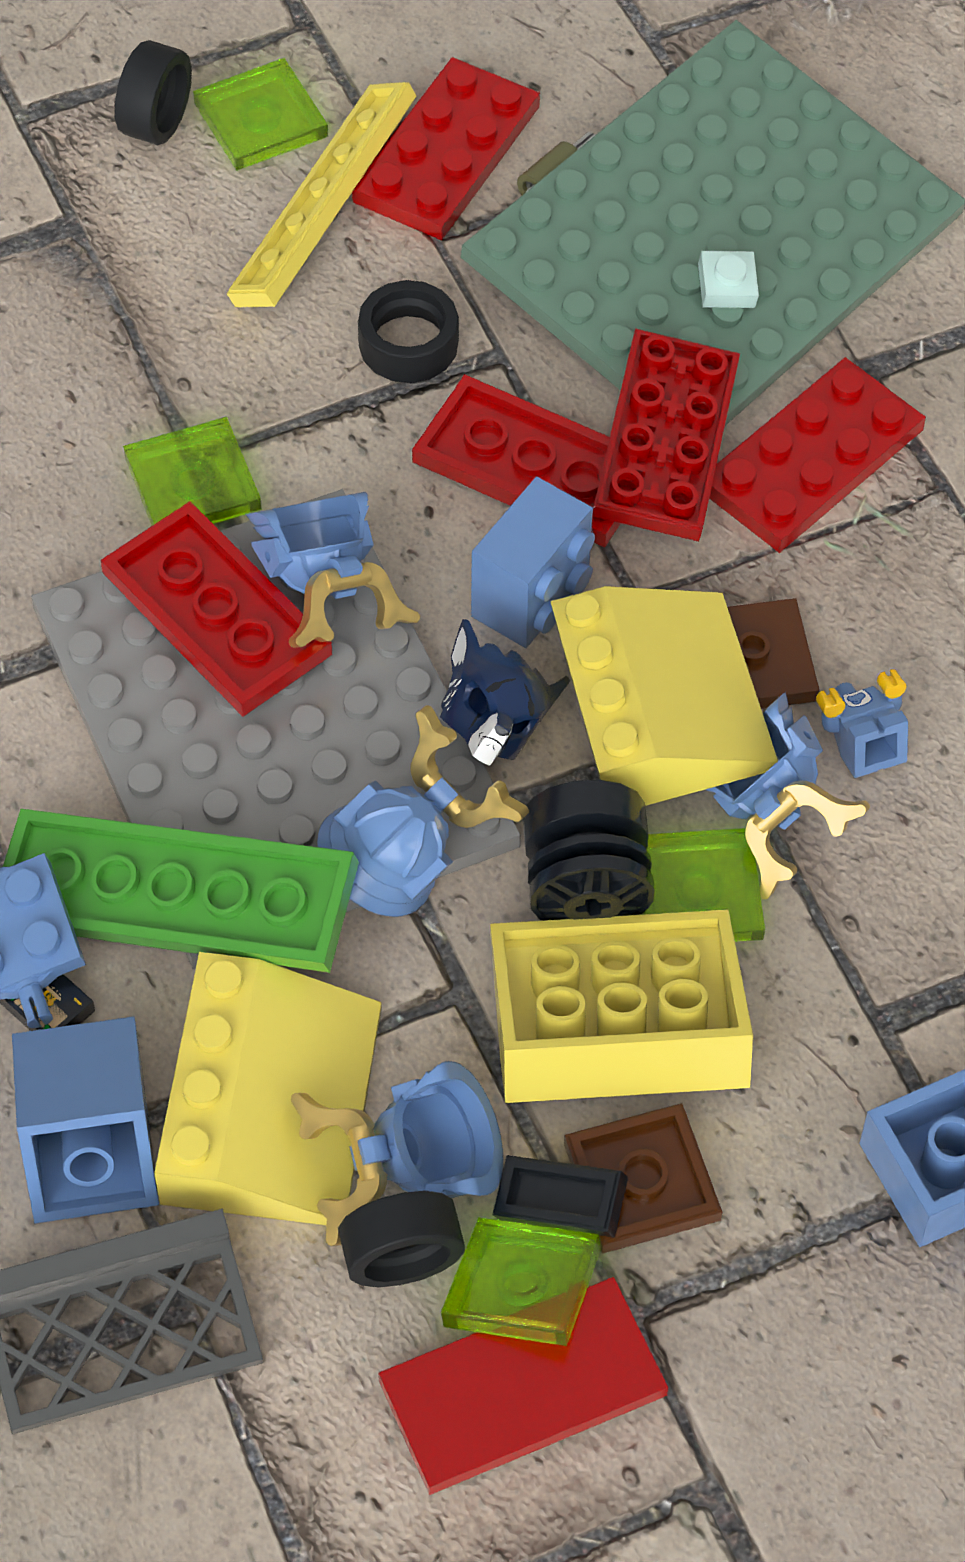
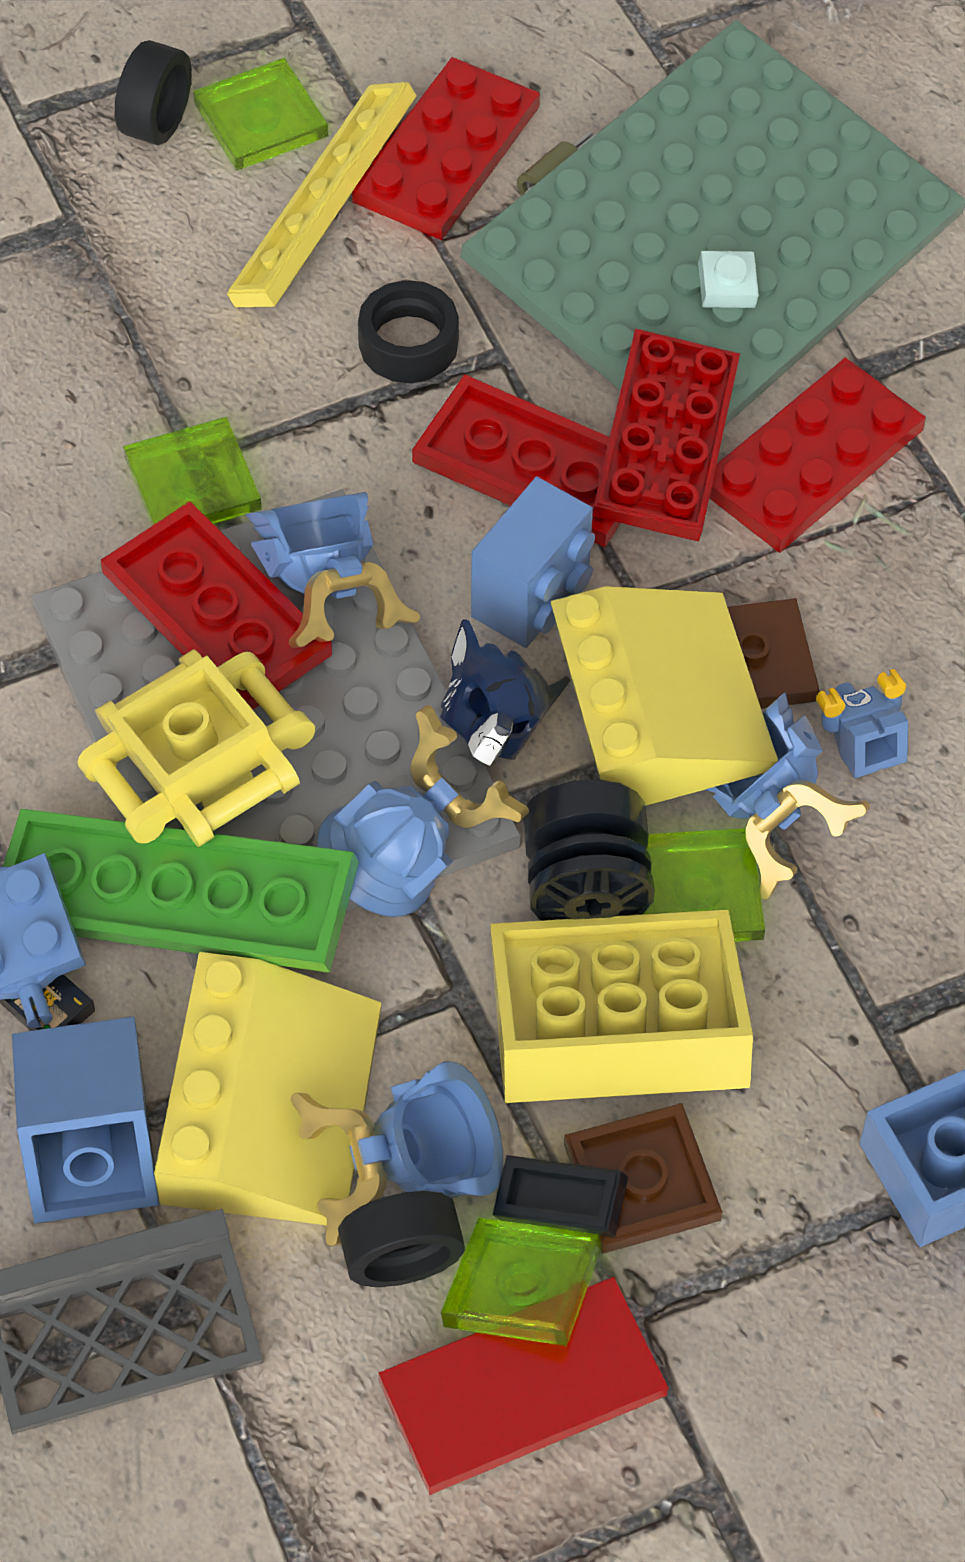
(197, 746): none -> light yellow brick

